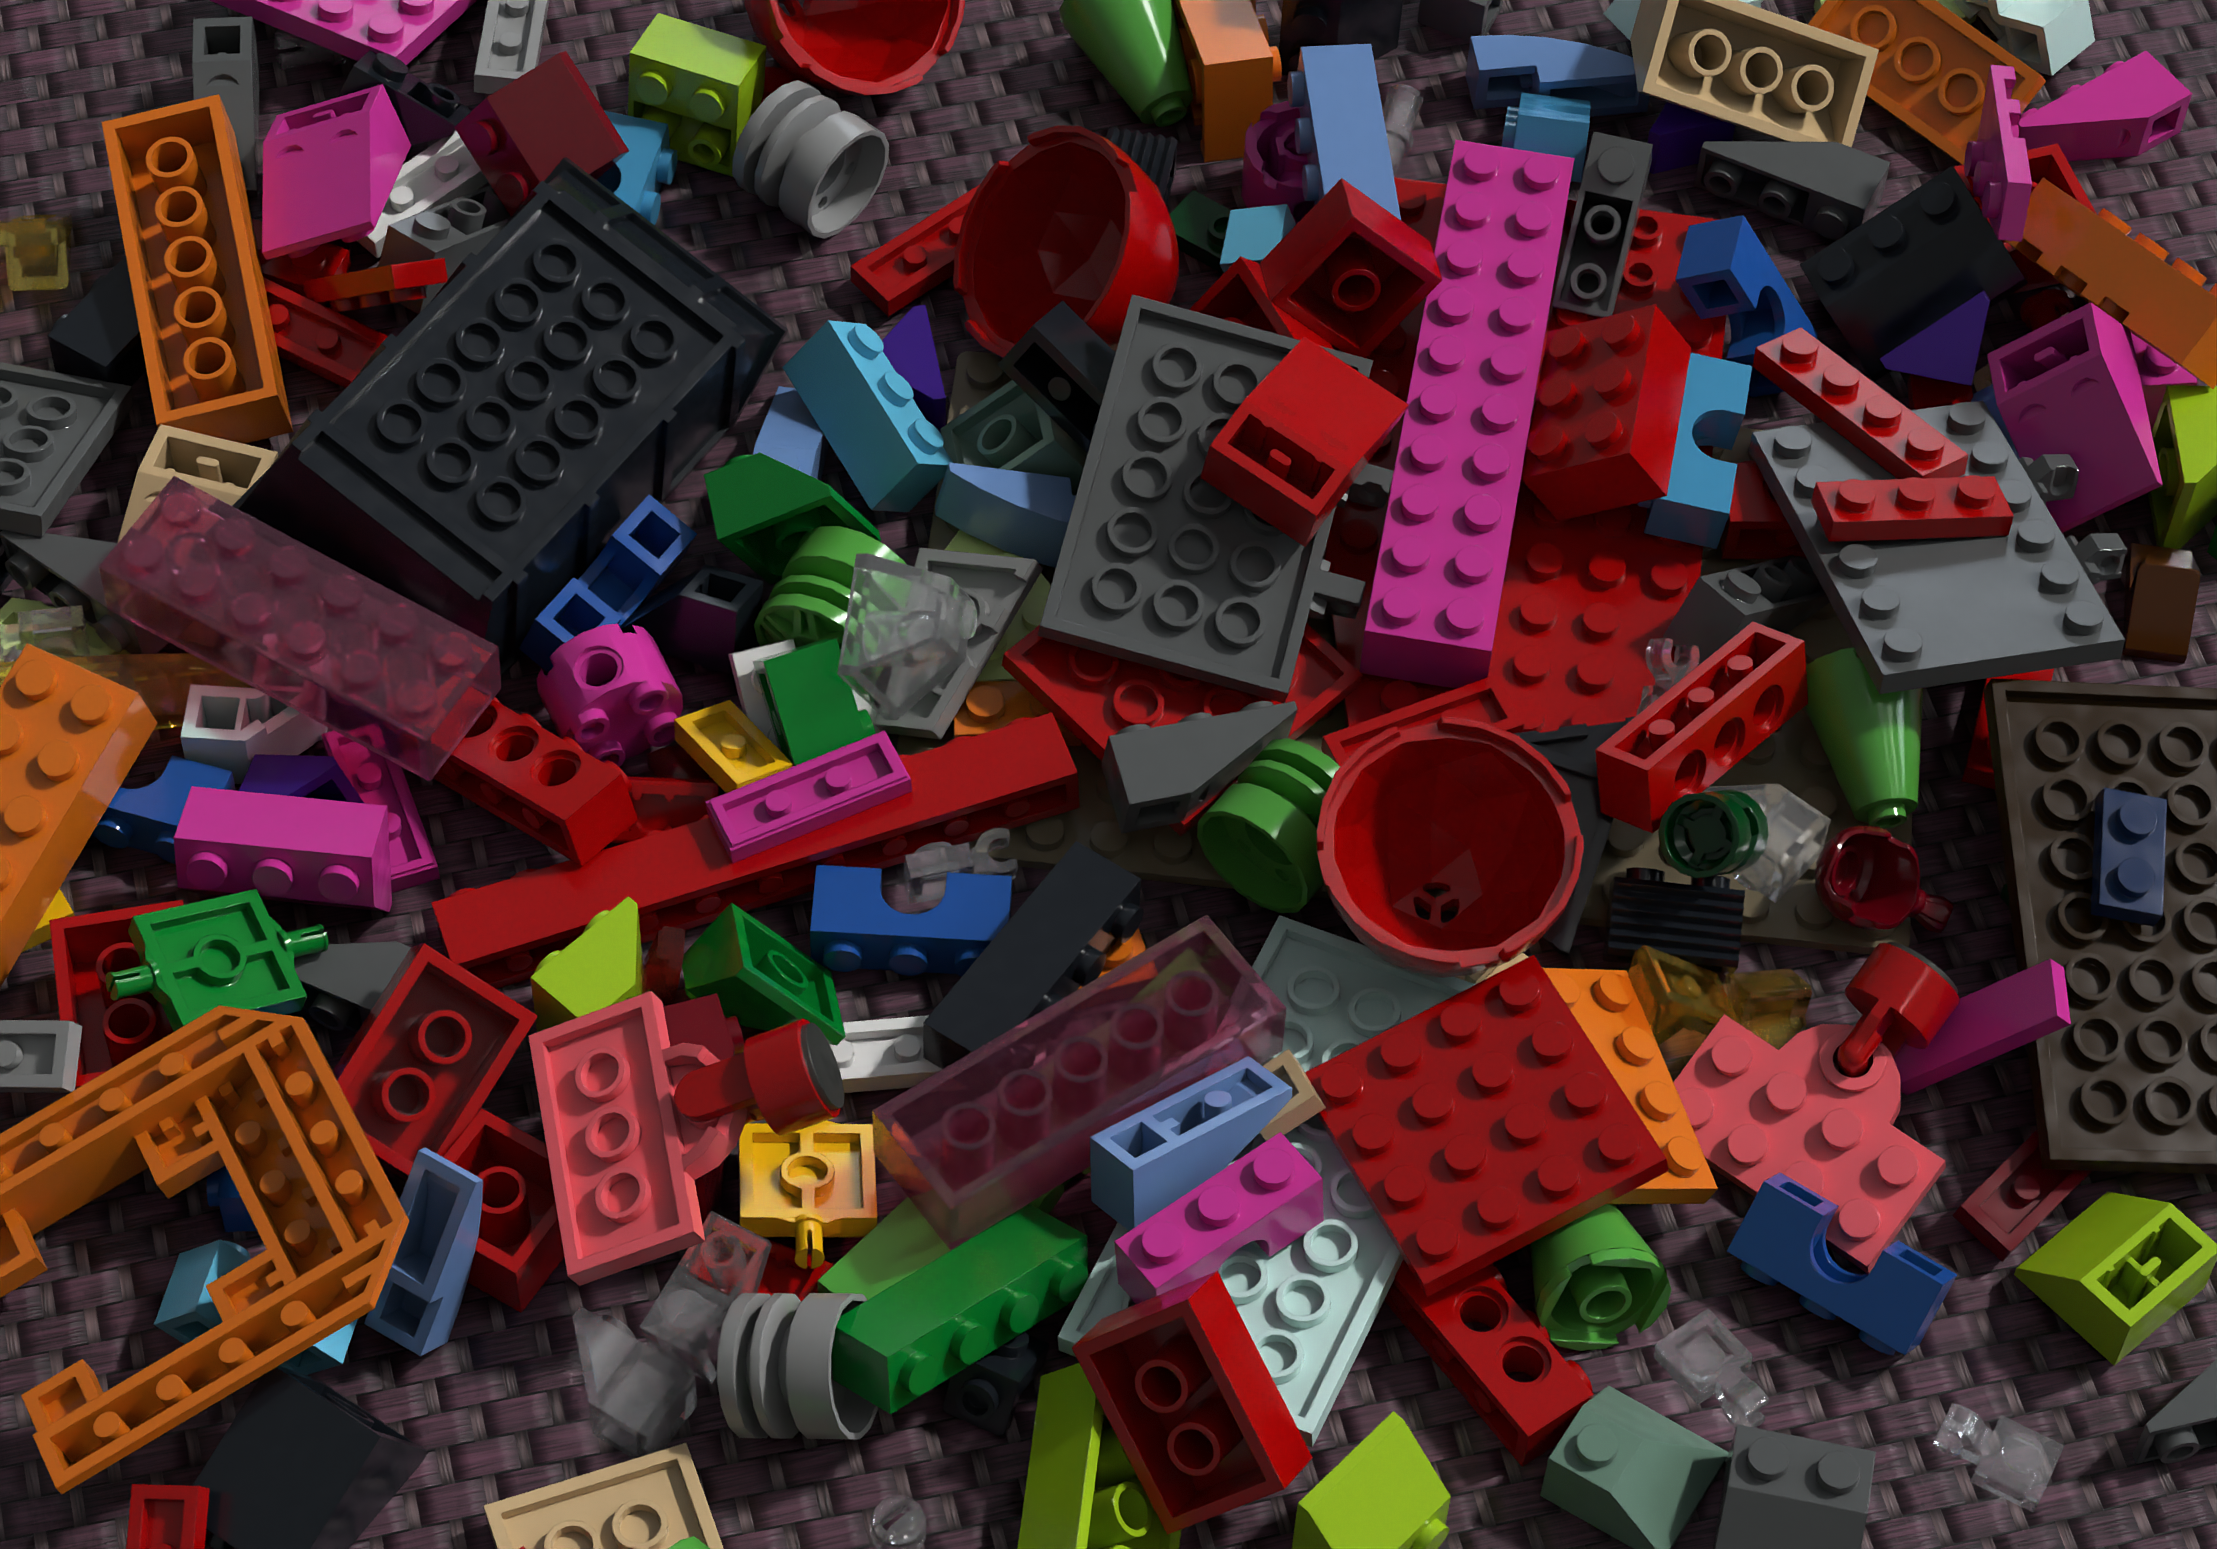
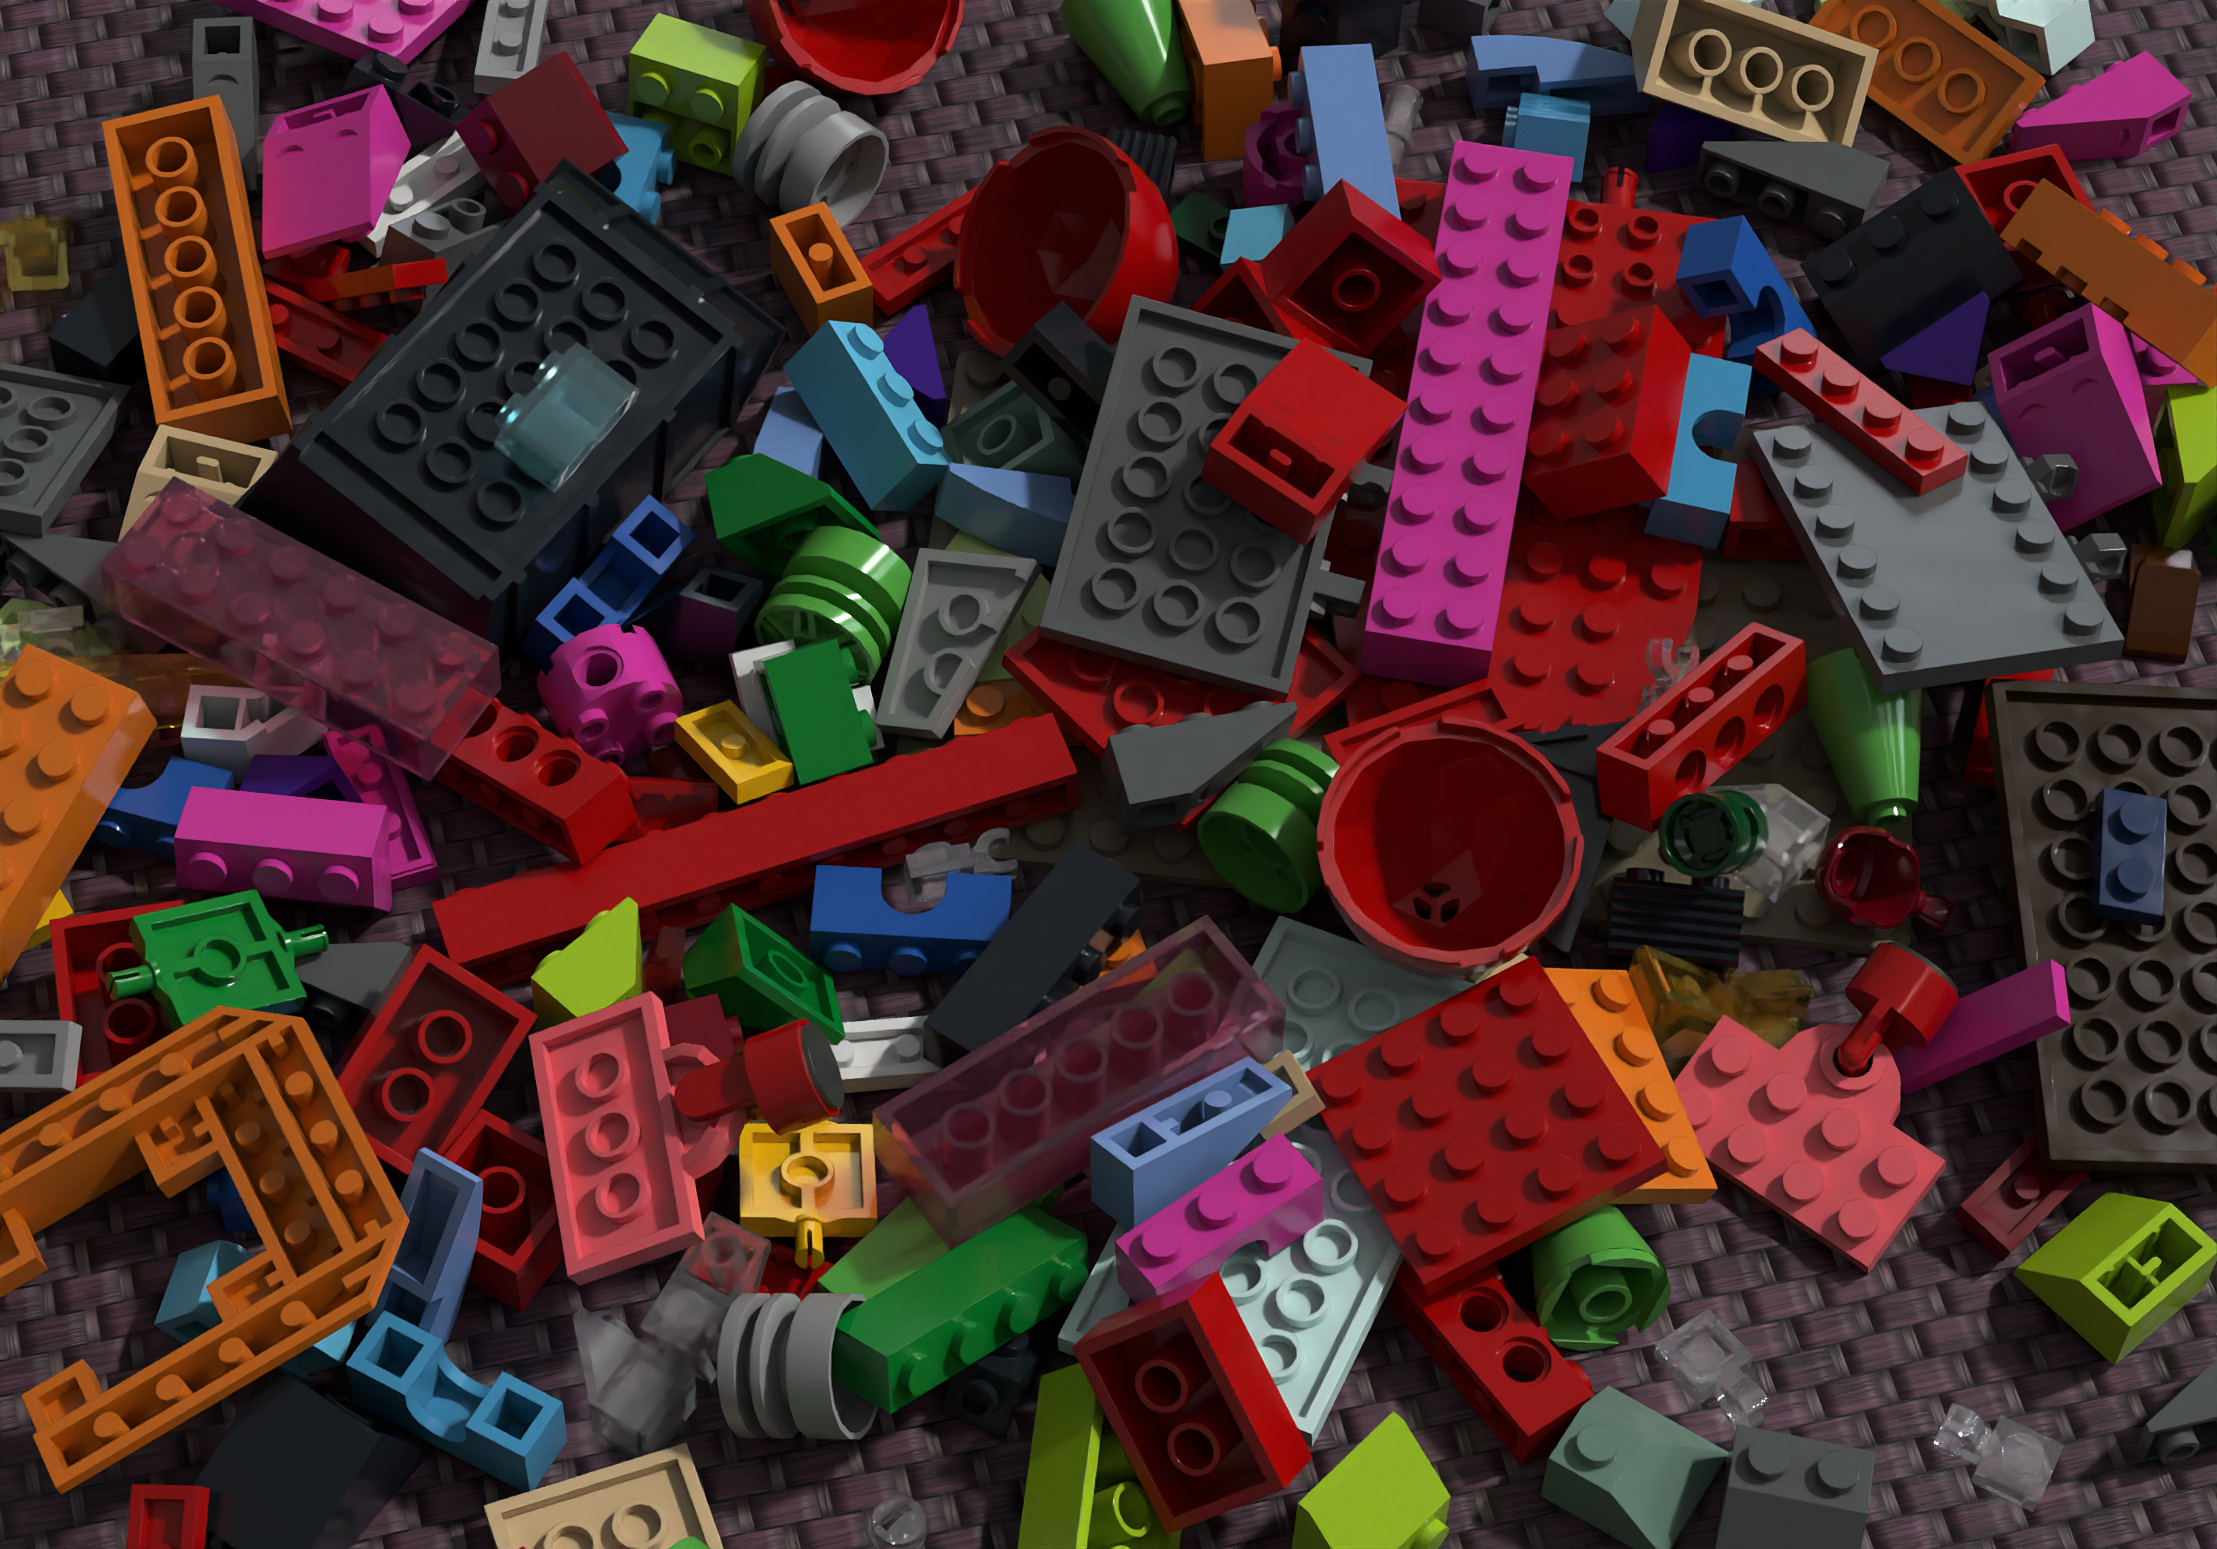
(414, 1385): none -> dark azure arch
(563, 415): none -> clear light blue brick
(808, 796): dark pink tile -> none
(819, 269): none -> orange brick
(902, 633): clear slope -> none
(1603, 225): dark grey slope -> none
(1723, 603): dark grey slope -> none
(1786, 1244): blue arch -> none
(1912, 508): red plate -> none
(2000, 159): dark pink wing -> none

